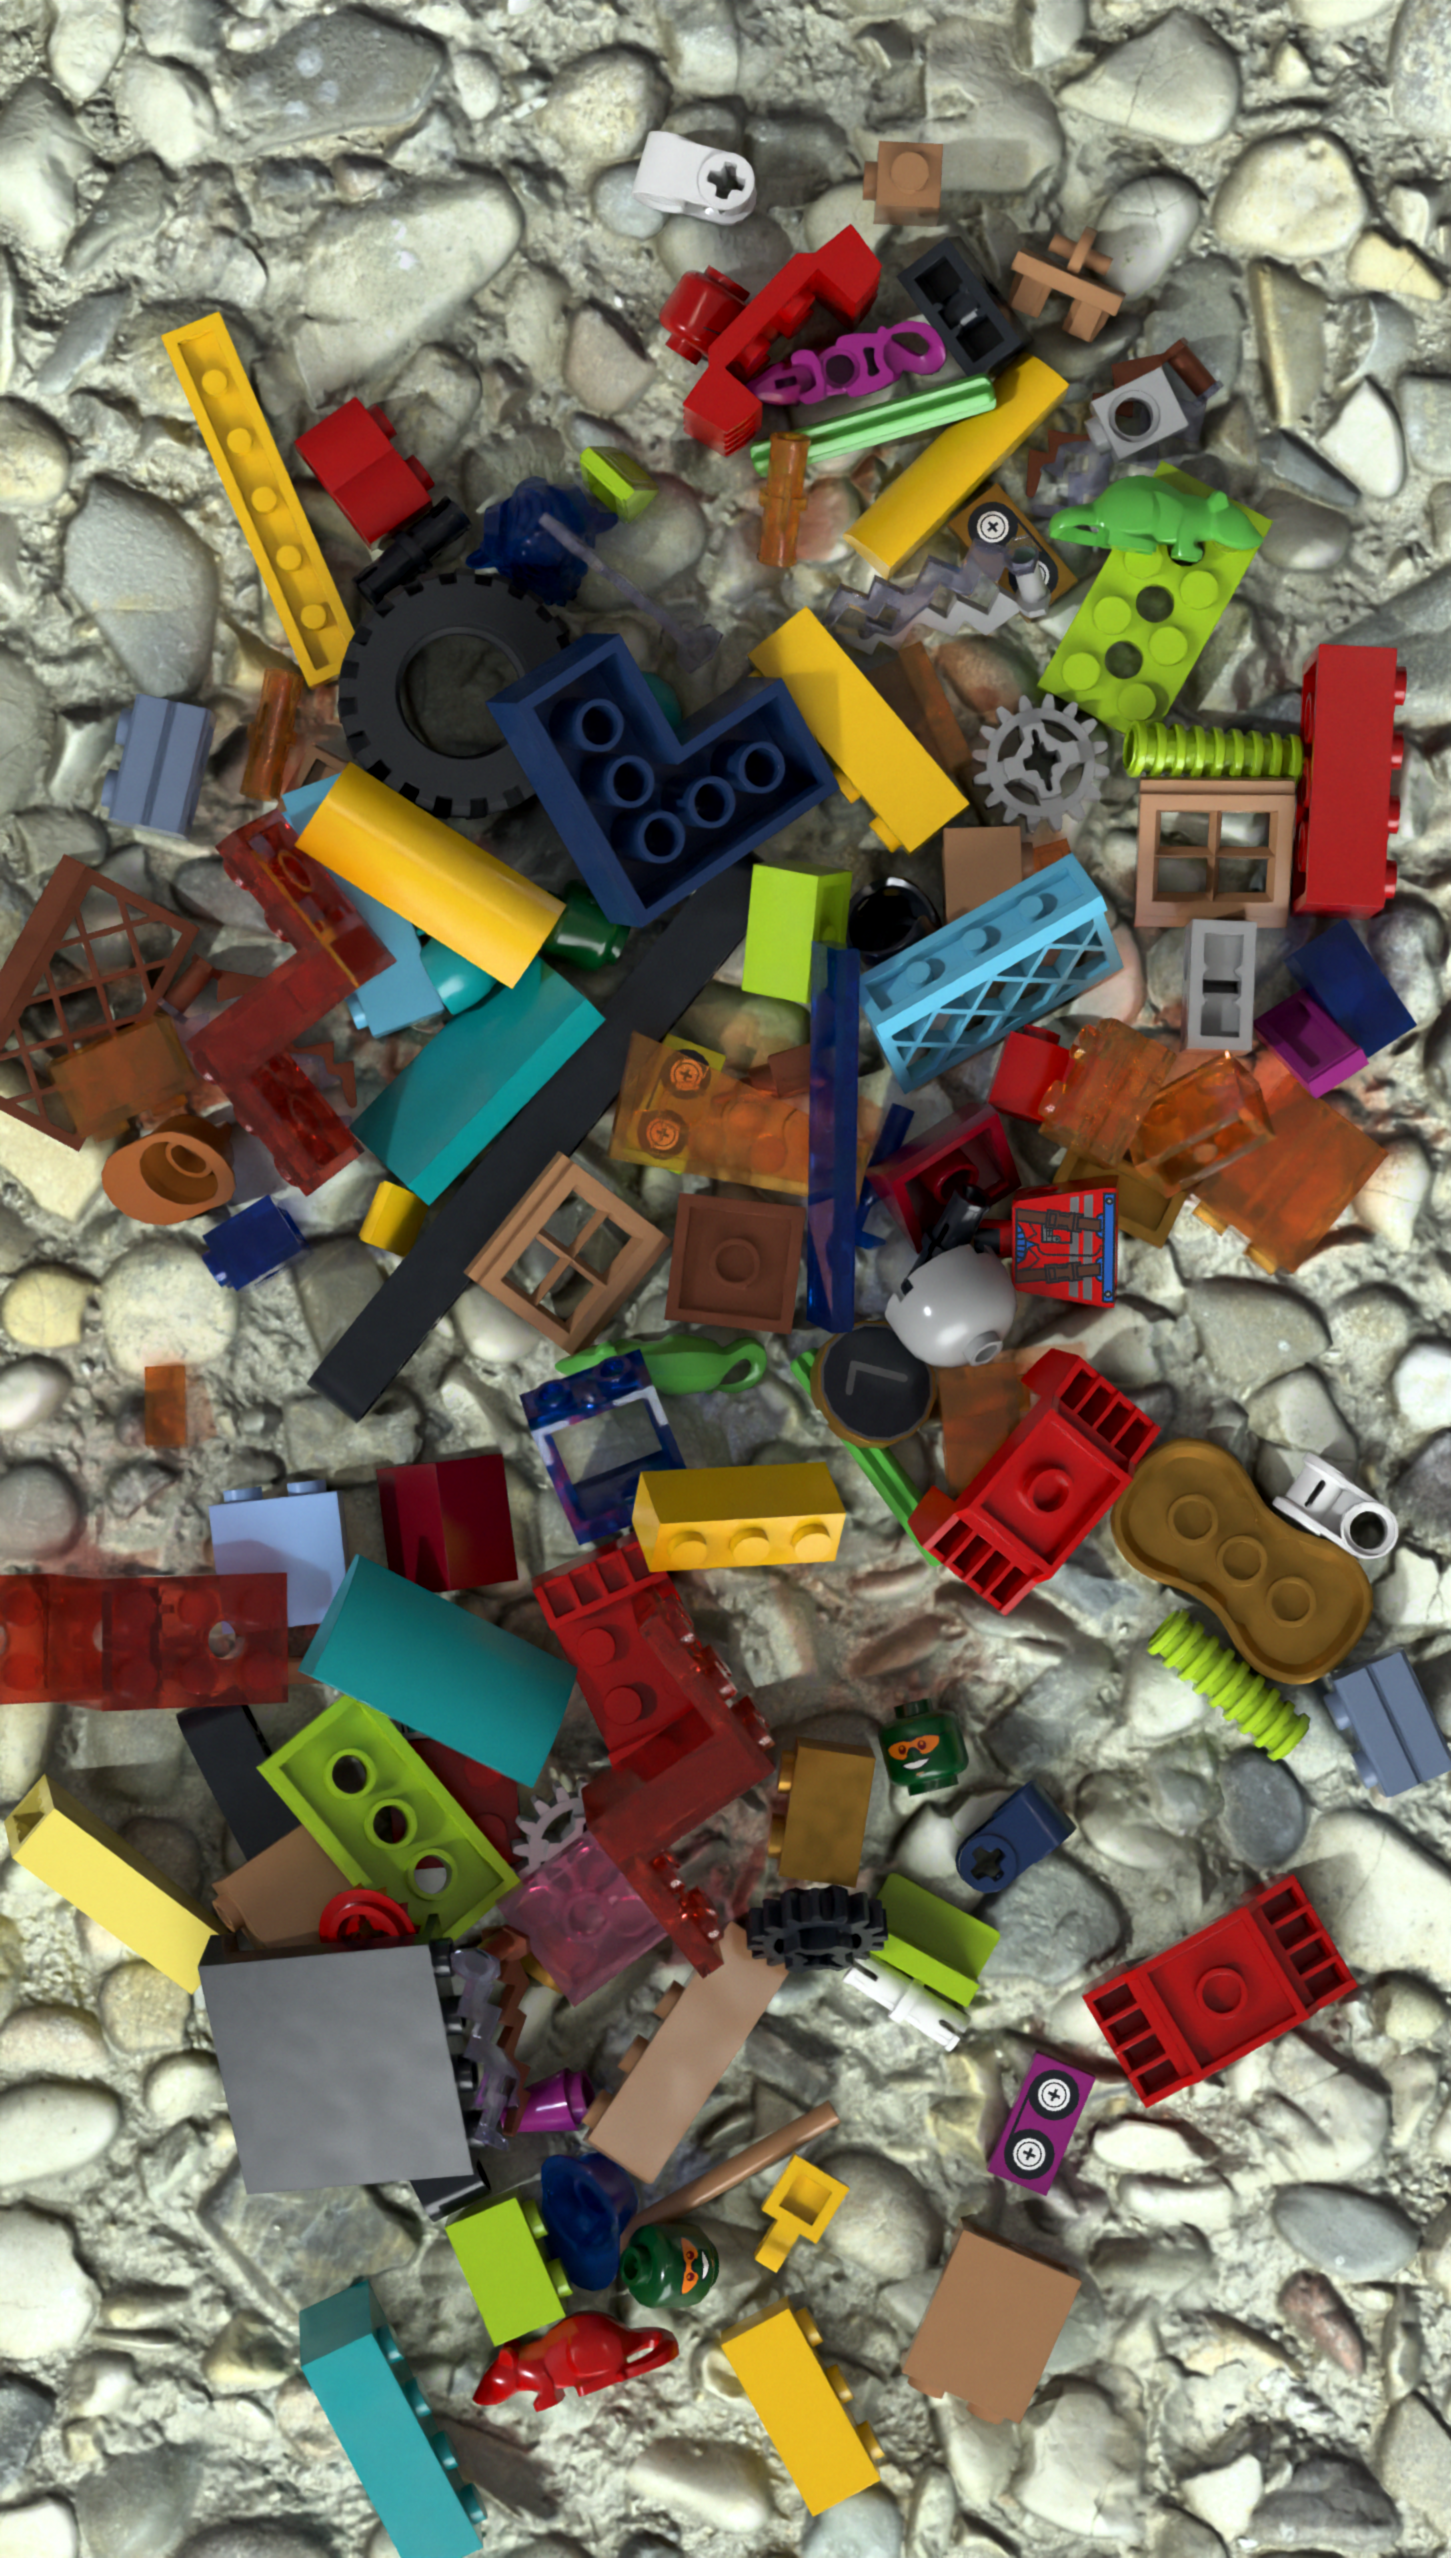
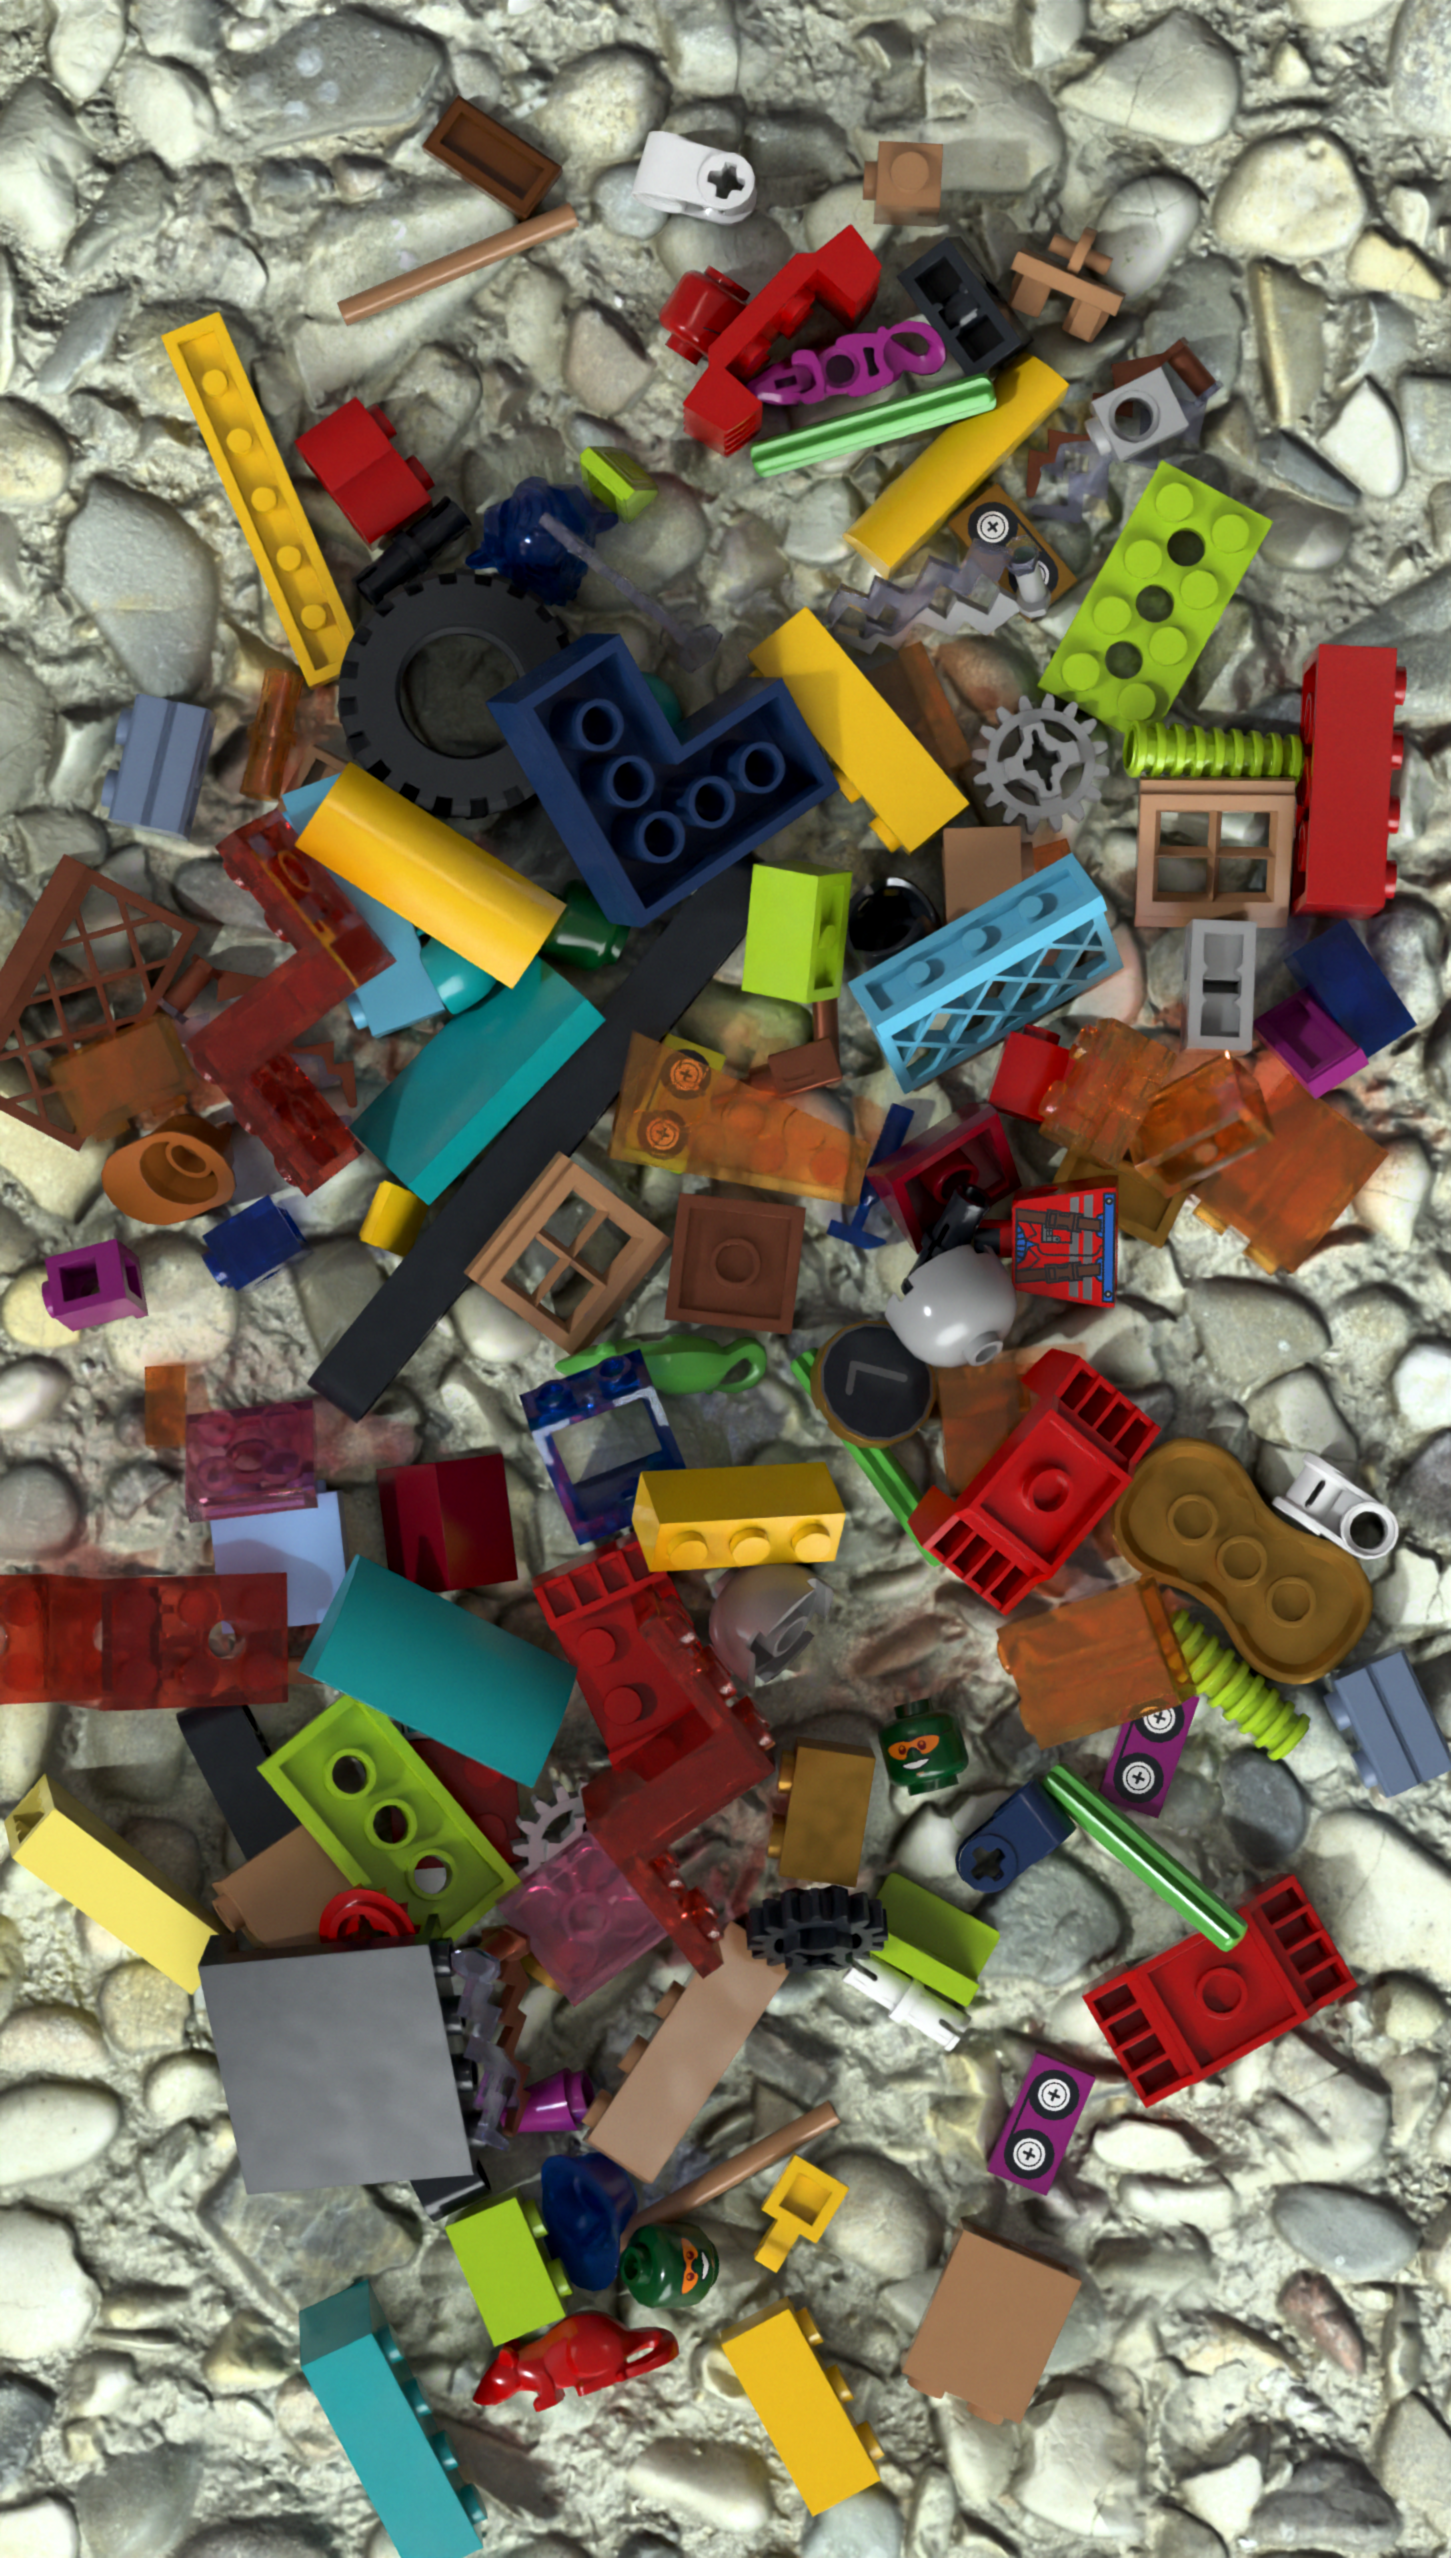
(79, 1271): none -> magenta brick
(251, 1461): none -> clear pink plate
(458, 264): none -> medium nougat piece
(492, 159): none -> reddish brown tile
(763, 1617): none -> light grey cylinder
(783, 498): clear orange pin -> none
(833, 1135): clear blue tile -> none
(1095, 1661): none -> clear orange brick
(1145, 1857): none -> bright green axle
(1146, 512): bright green animal -> none
(1147, 1758): none -> tile

